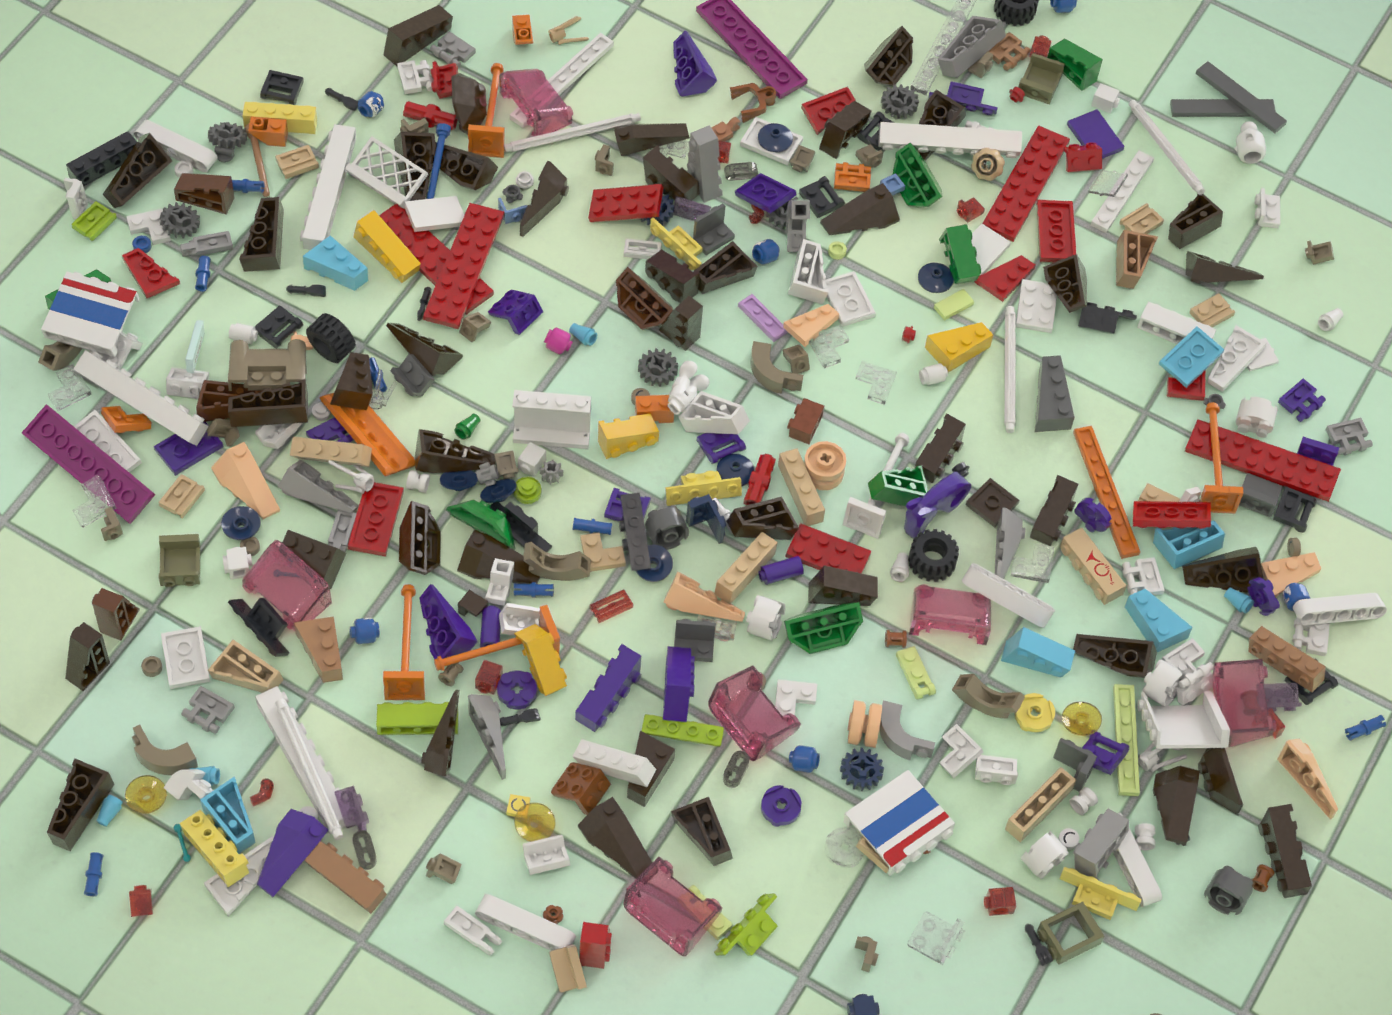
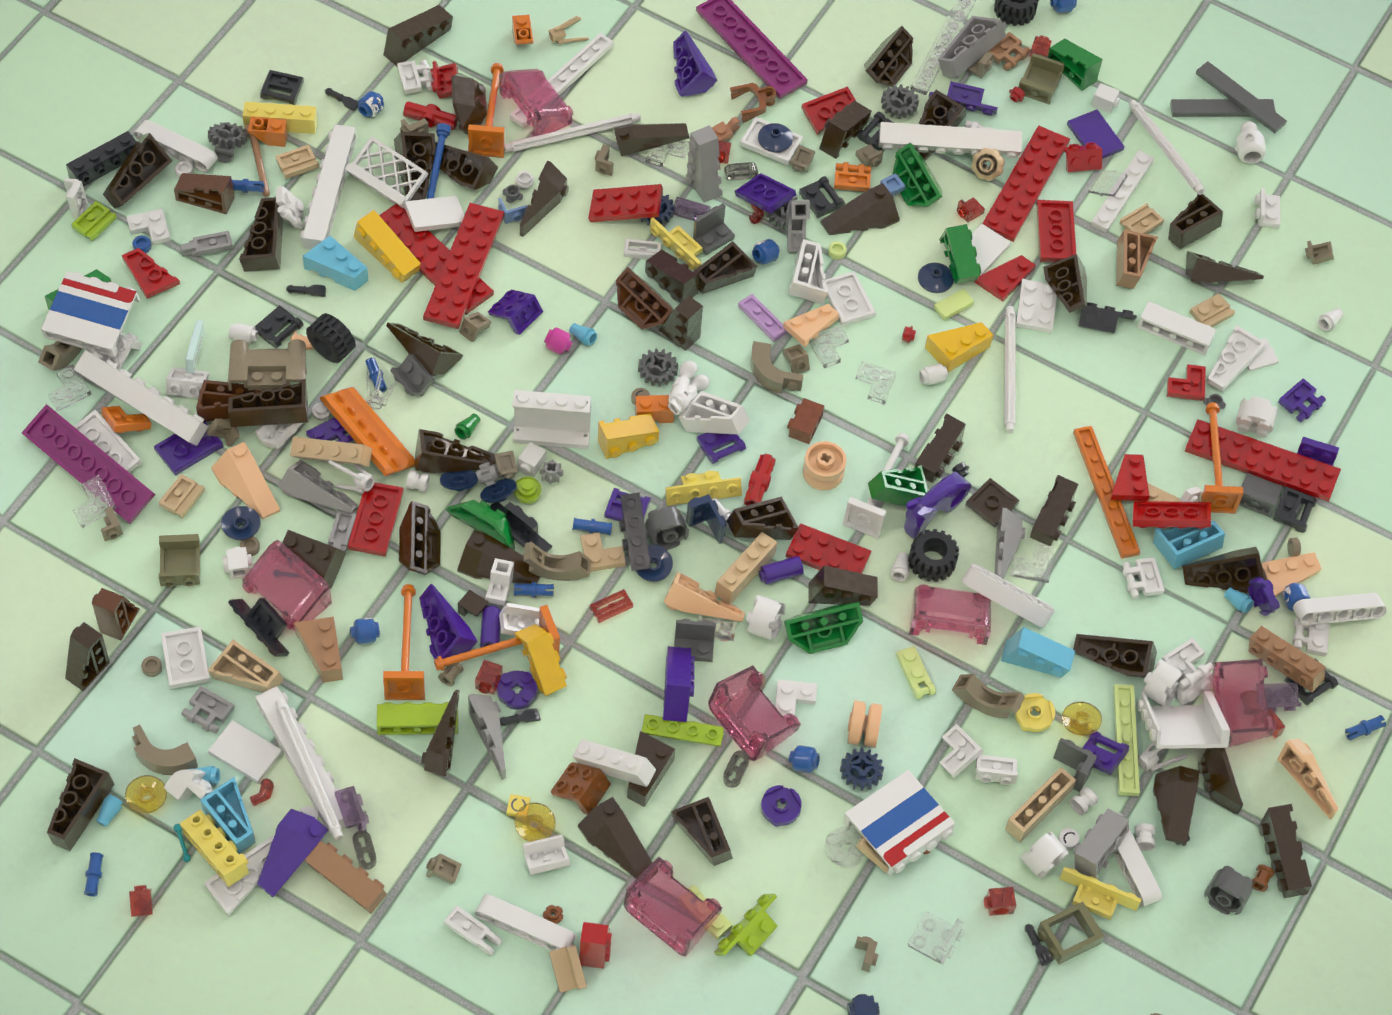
(179, 220): dark grey gear -> none
(202, 273): blue pin -> none
(245, 751): none -> white tile
(289, 207): none -> white plate
(355, 383): dark brown wedge -> none
(424, 301): black piece -> none
(455, 46): light grey plate -> none
(609, 689): dark purple wedge -> none
(675, 181): dark brown wedge -> none
(727, 471): dark blue dish -> none
(801, 487): tan brick -> none
(895, 638): dark orange bush -> none
(897, 739): light grey arch -> none
(1053, 398): dark grey wedge -> none
(1092, 566): tan brick -> none
(1093, 515): dark purple plate -> none
(1131, 480): none -> red wing
(1156, 620): medium azure wedge -> none
(1191, 356): medium azure plate -> none
(1348, 431): light grey plate -> none

